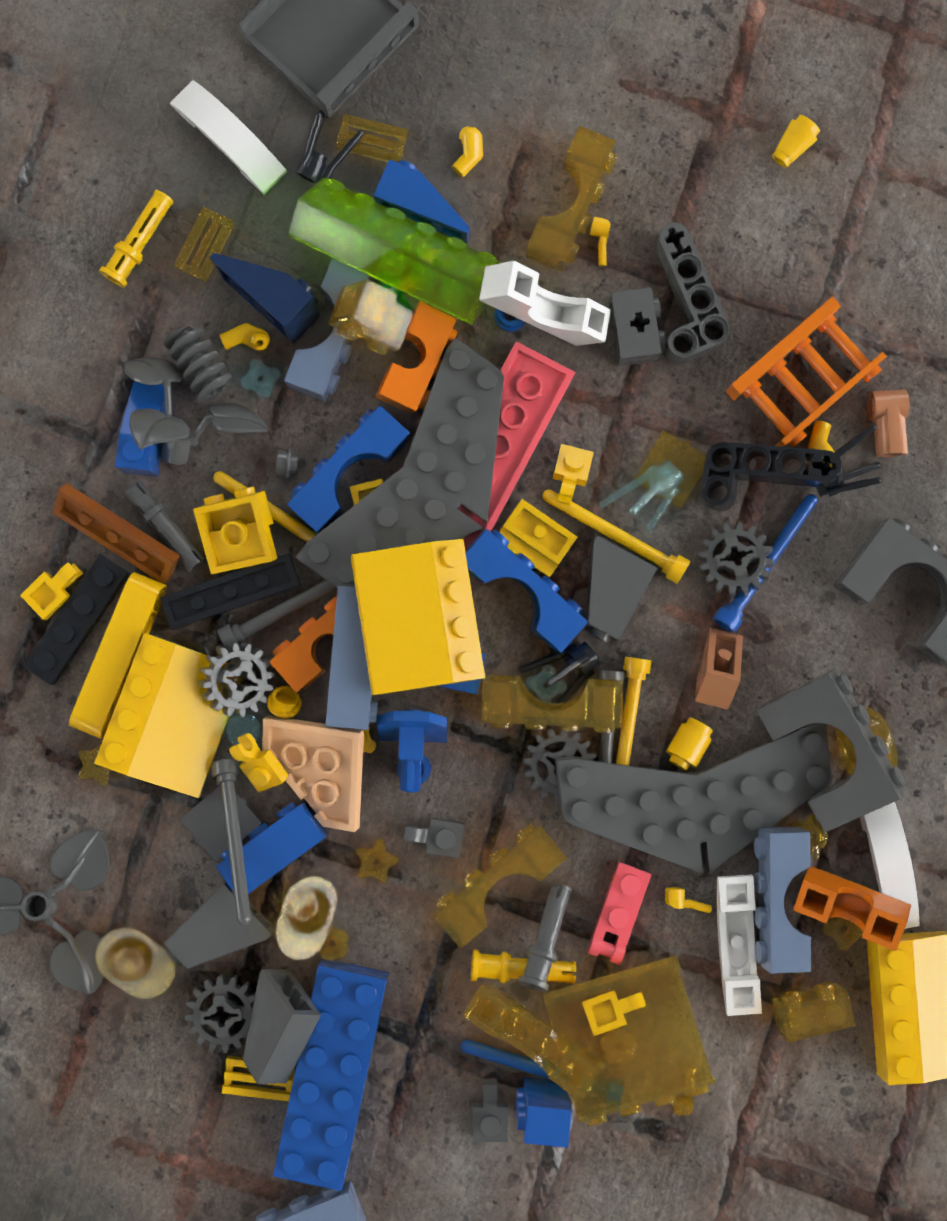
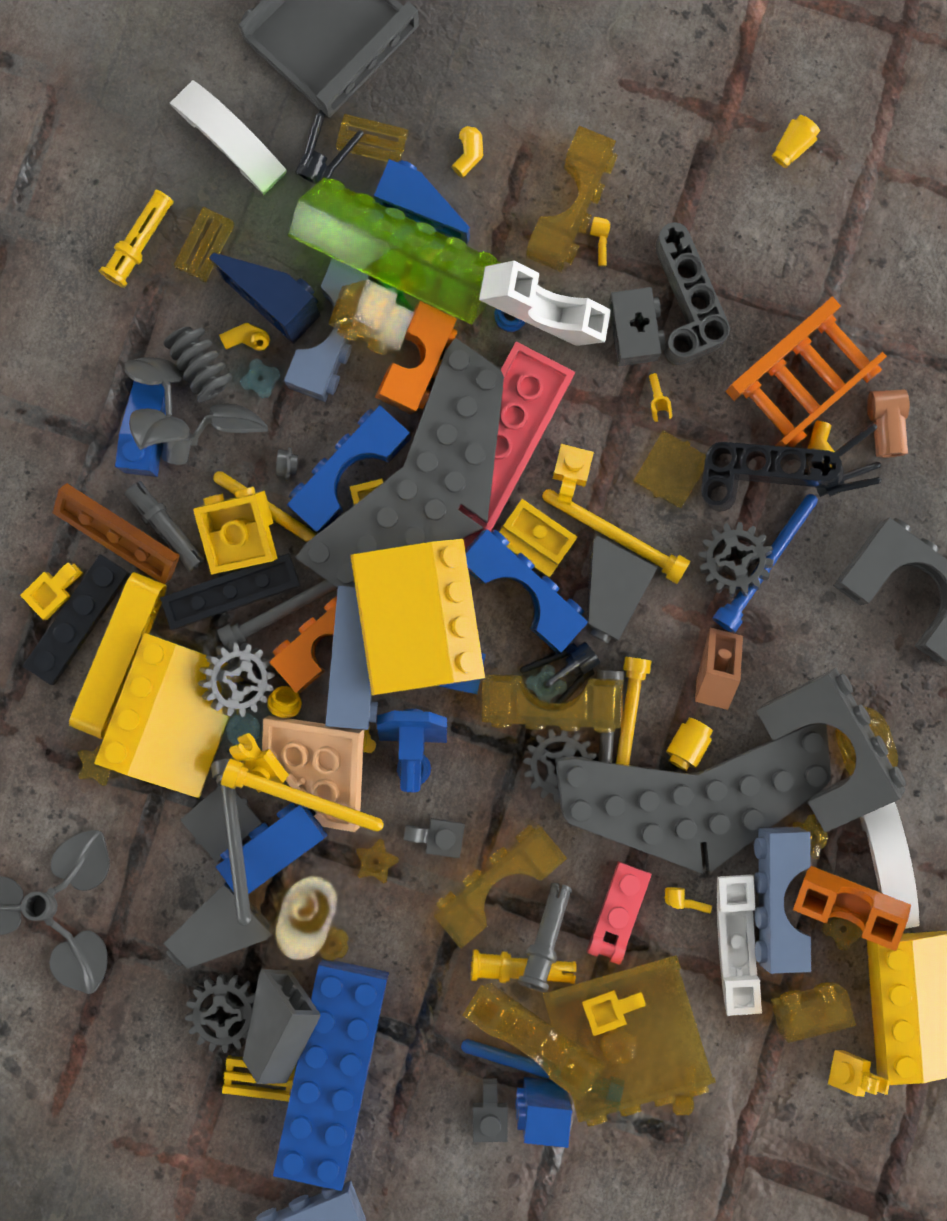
(135, 963): clear yellow piece -> none
(237, 776): none -> yellow piece
(659, 402): none -> yellow hand
(663, 481): clear light blue plant -> none
(853, 1075): none -> yellow plate

